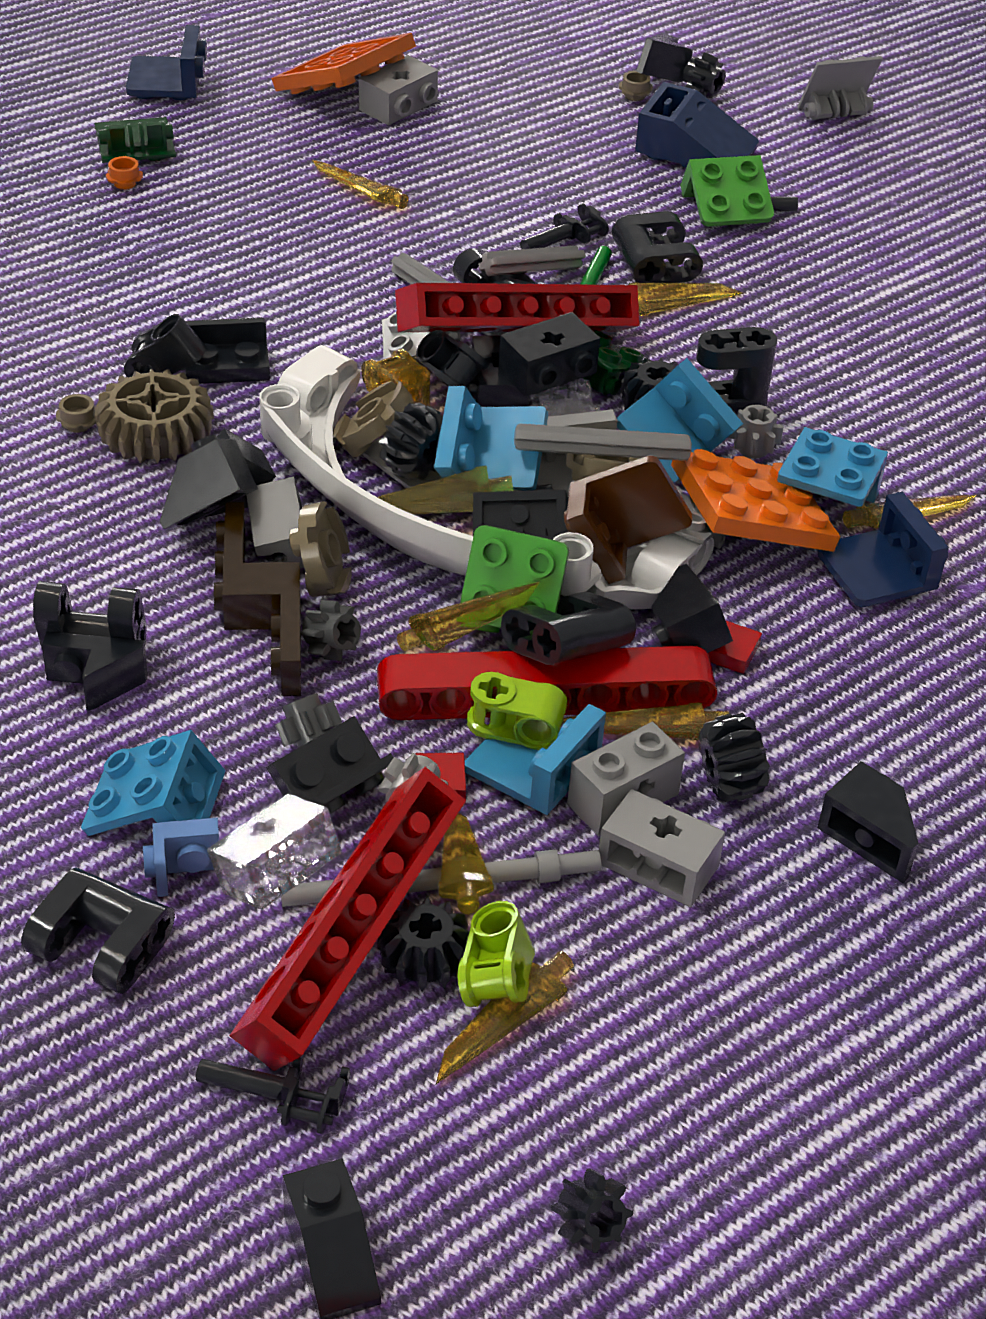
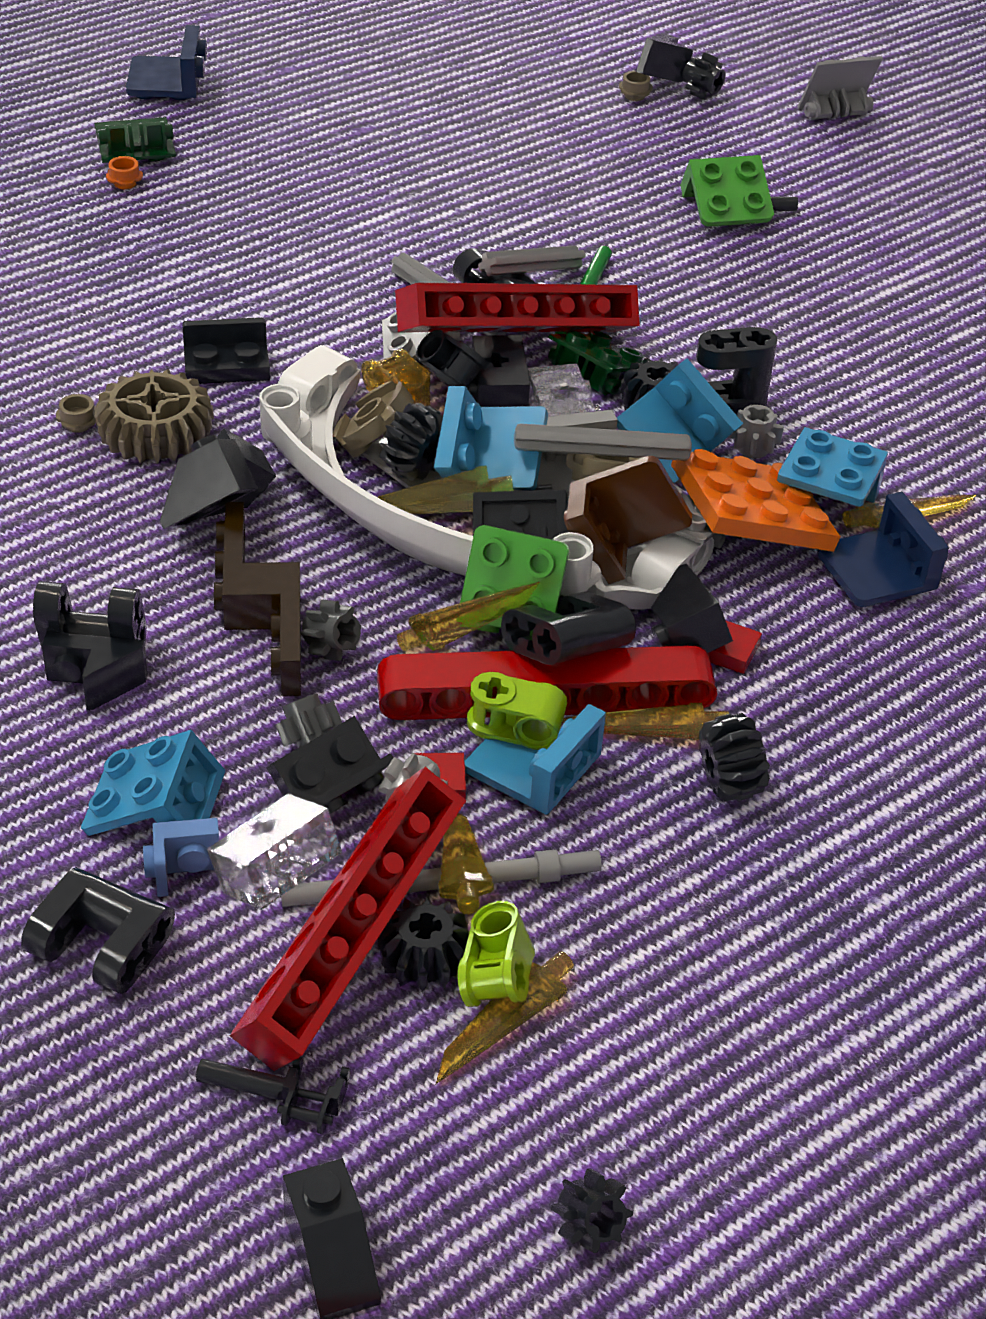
(164, 347): black piece -> none
(273, 513): light grey hinge -> none
(321, 543): dark tan plate -> none
(344, 63): orange plate -> none
(375, 190): clear yellow bar -> none
(398, 90): light grey brick -> none
(548, 354): black brick -> none
(570, 228): black piece -> none
(638, 761): light grey brick -> none
(646, 250): black connector -> none
(661, 847): light grey brick -> none
(667, 296): clear yellow bar -> none
(686, 125): dark blue slope -> none
(871, 819): black slope -> none

